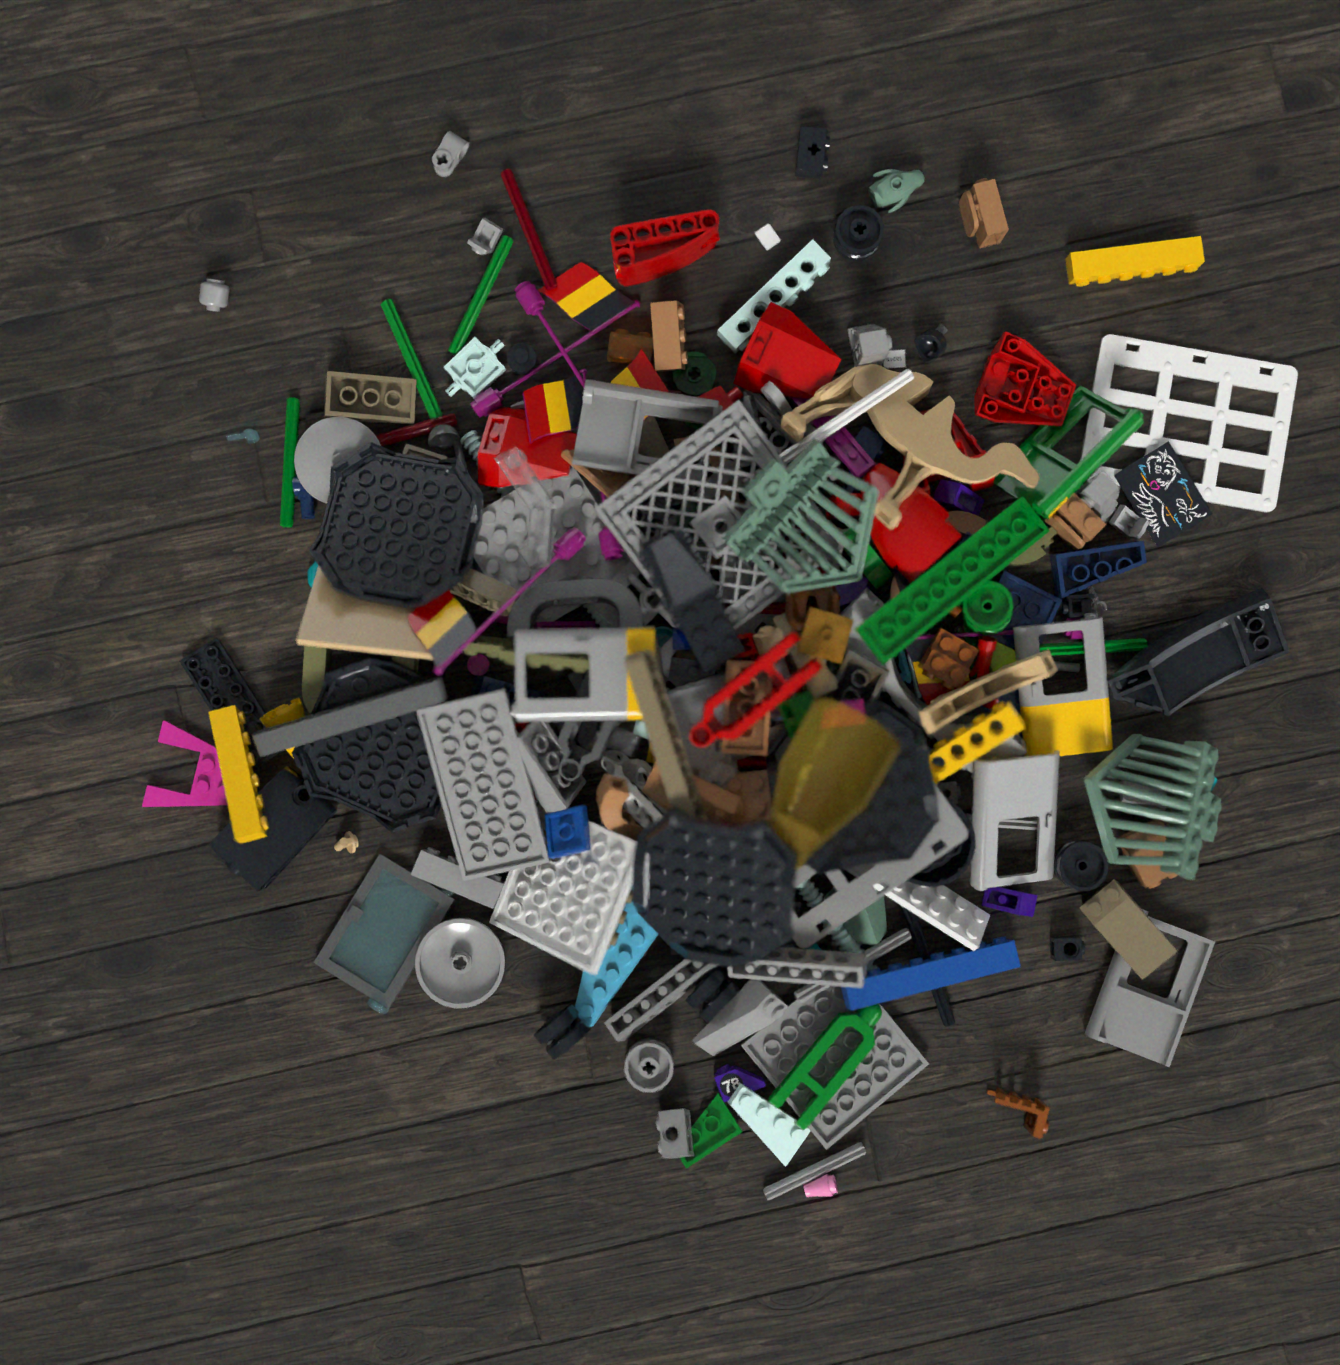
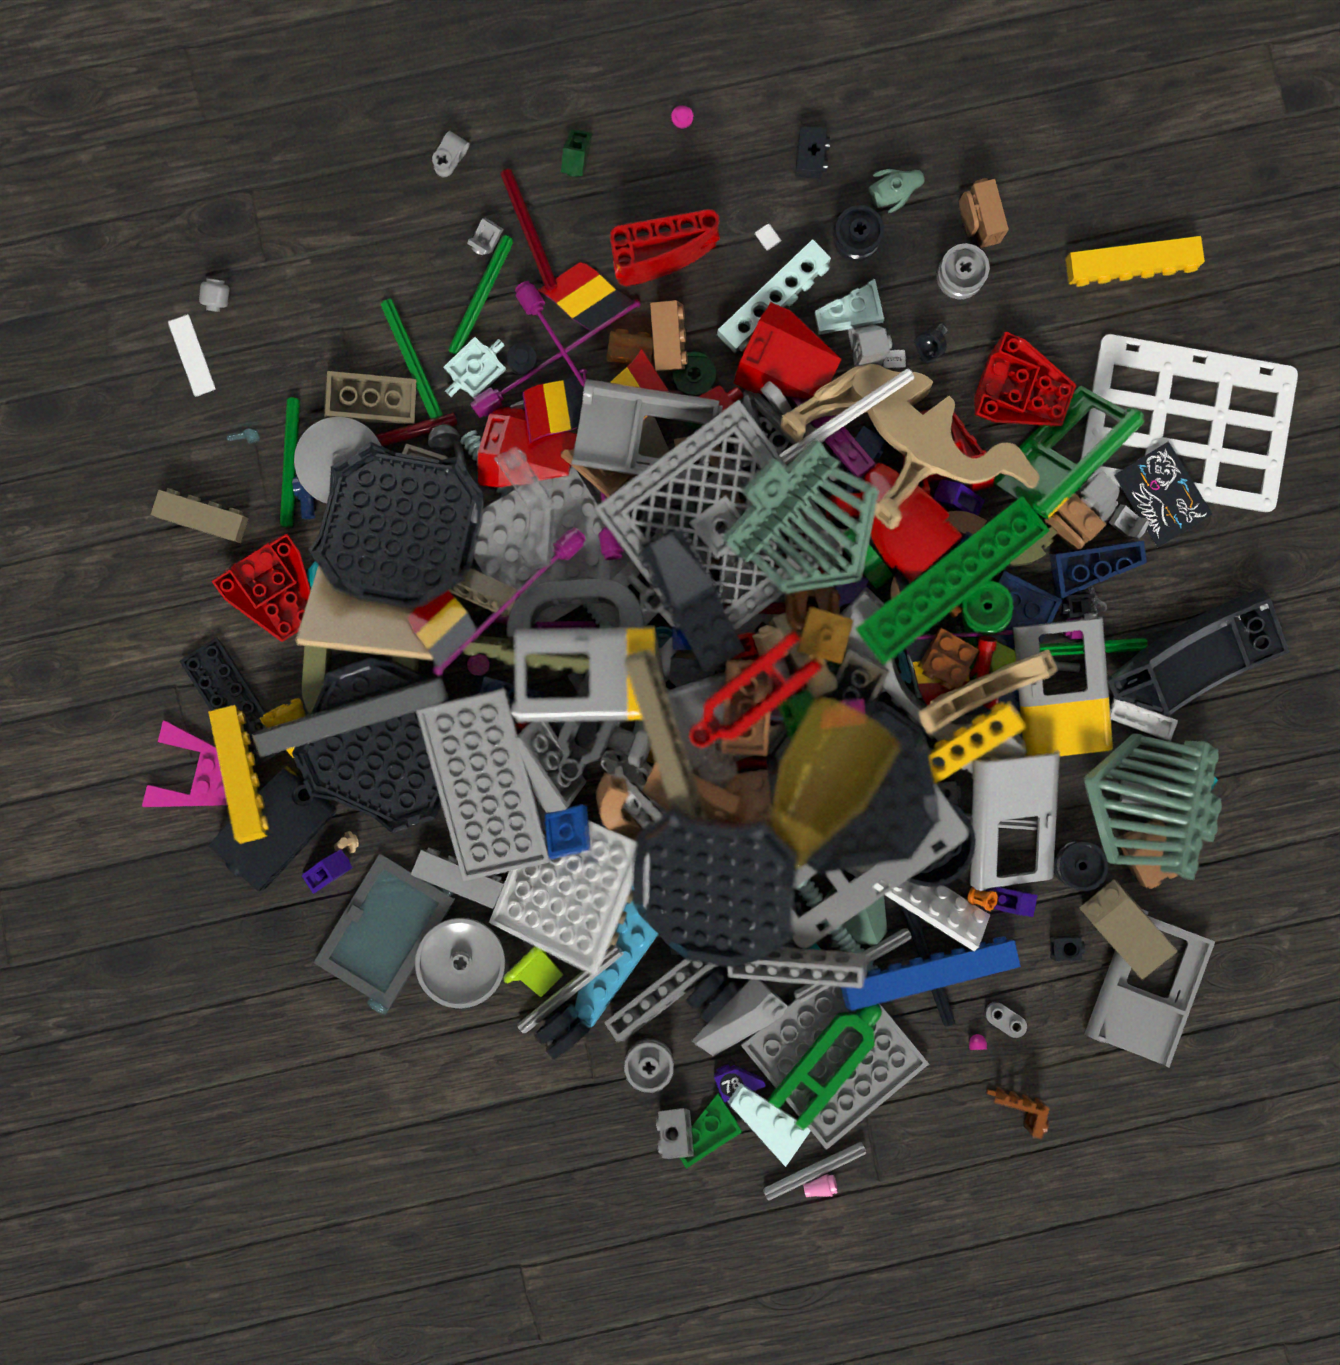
(191, 355): none -> white sticker
(199, 516): none -> dark tan brick
(269, 587): none -> red wedge
(327, 871): none -> dark purple slope
(535, 971): none -> lime piece
(567, 991): none -> light grey axle
(576, 152): none -> dark green slope
(640, 748): none -> light grey beam
(682, 116): none -> dark pink plate
(855, 310): none -> light aqua wing
(967, 283): none -> light grey wheel
(977, 1042): none -> dark pink hinge
(983, 898): none -> orange bush
(1005, 1020): none -> light grey plate
(1143, 719): none -> white plate

